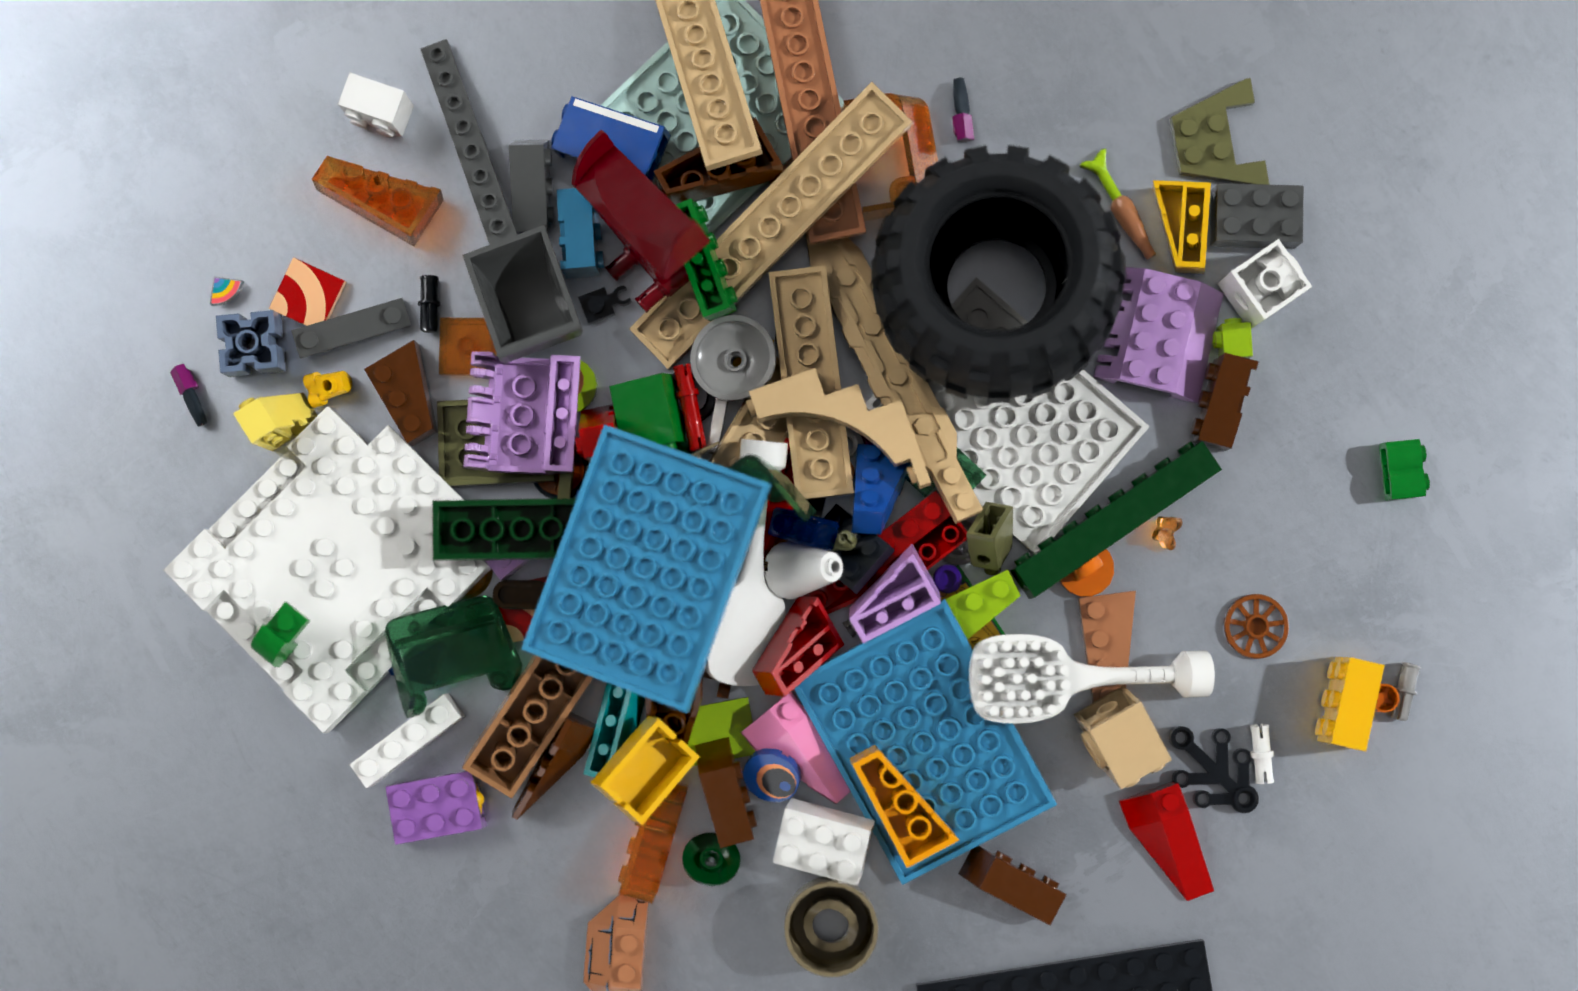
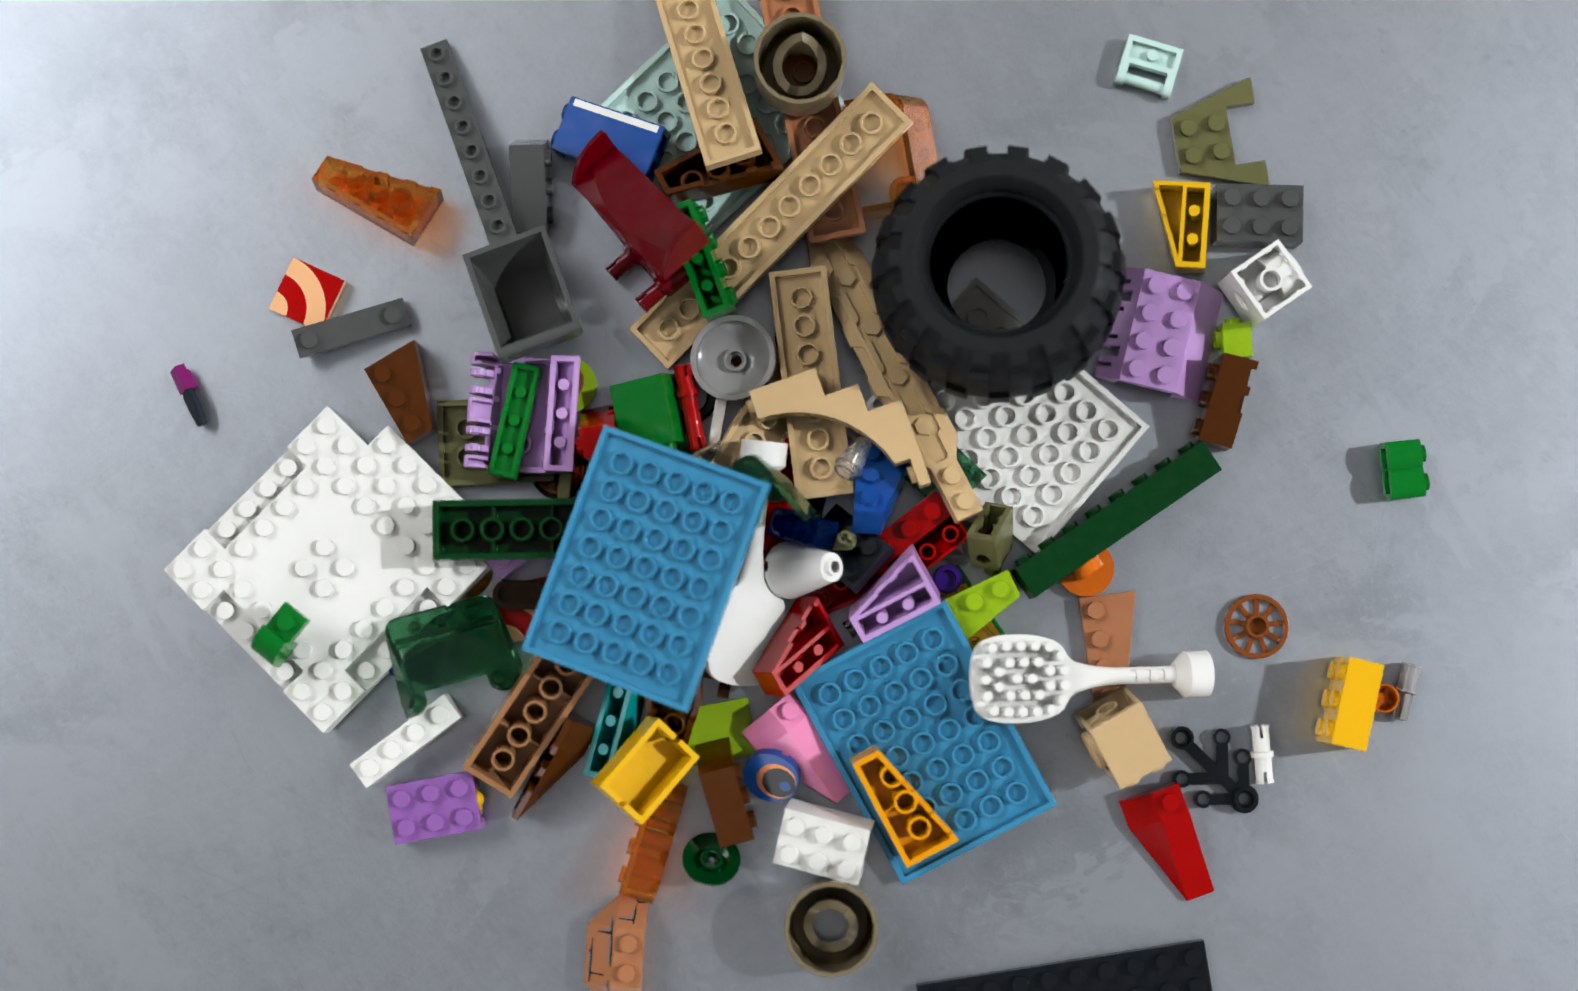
(224, 290): tile -> none
(238, 331): sand blue brick -> none
(274, 419): light yellow wedge -> none
(326, 386): yellow plate -> none
(375, 105): white brick -> none
(428, 303): black axle -> none
(458, 340): clear orange plate -> none
(515, 421): none -> green tile
(578, 236): dark azure wedge -> none
(599, 304): black plate -> none
(795, 35): none -> dark tan piece
(853, 459): none -> clear cone
(962, 120): piece -> none
(1013, 884): reddish brown wedge -> none
(1121, 205): nougat piece -> none
(1151, 57): none -> light aqua plate
(1165, 531): clear orange piece -> none

